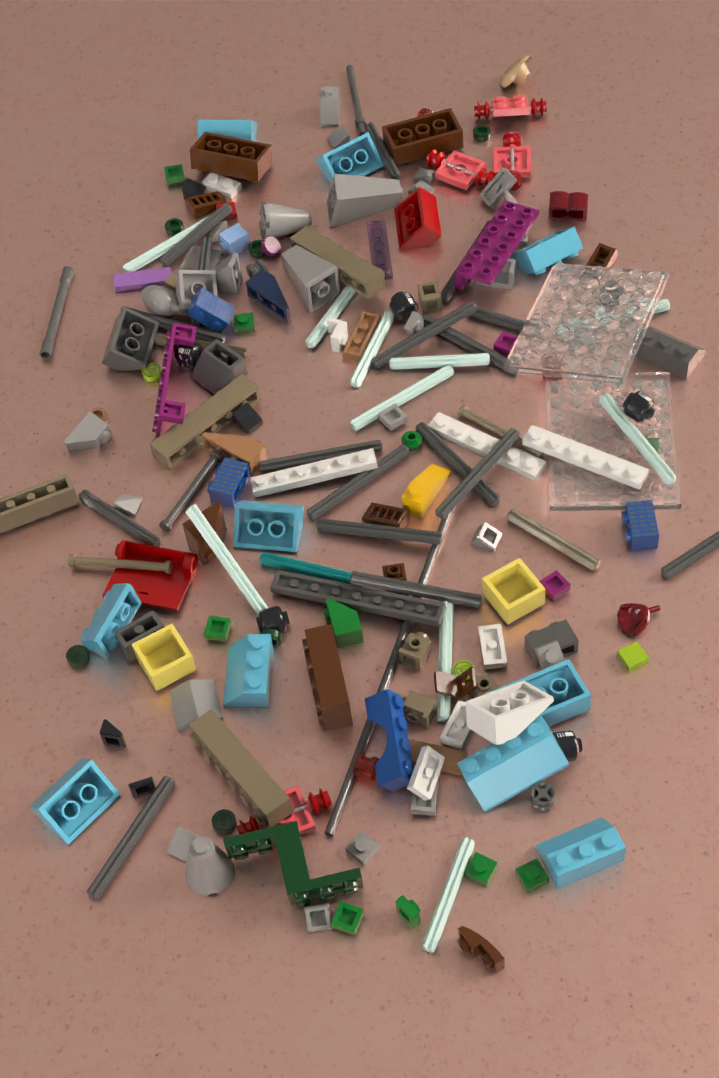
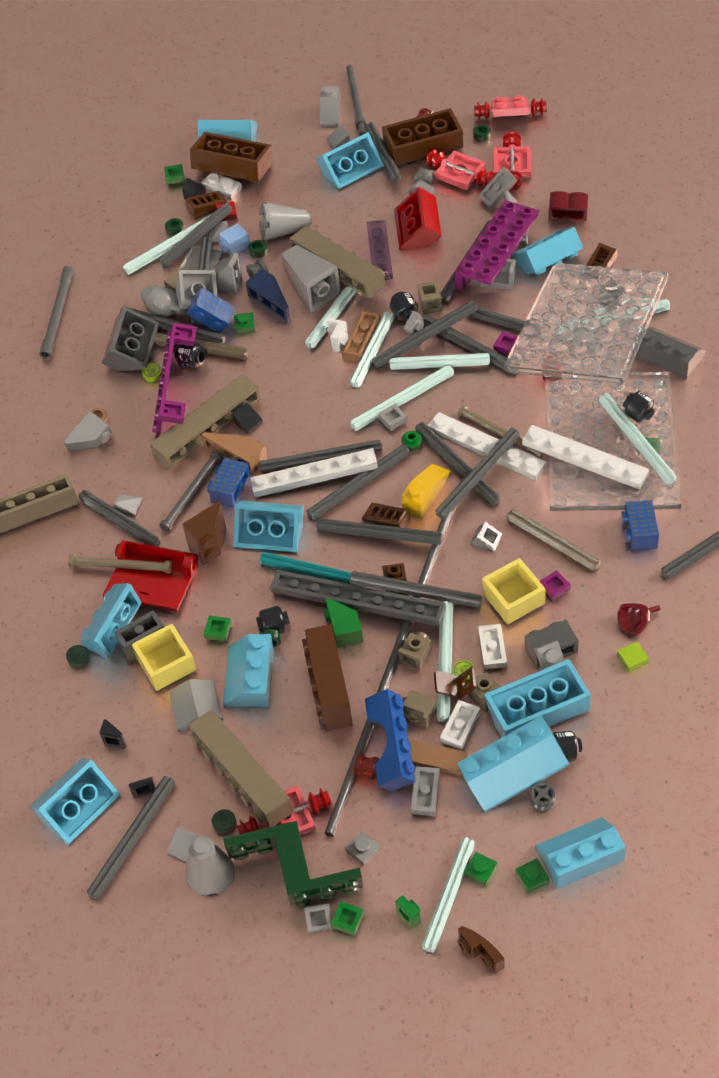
(140, 279): medium lavender tile -> none
(218, 366): dark grey slope -> none
(226, 558): light aqua axle -> none
(271, 246): tile -> none
(360, 197): light grey slope -> none
(426, 773): white plate -> none
(506, 711): white slope -> none
(516, 72): tan hat -> none

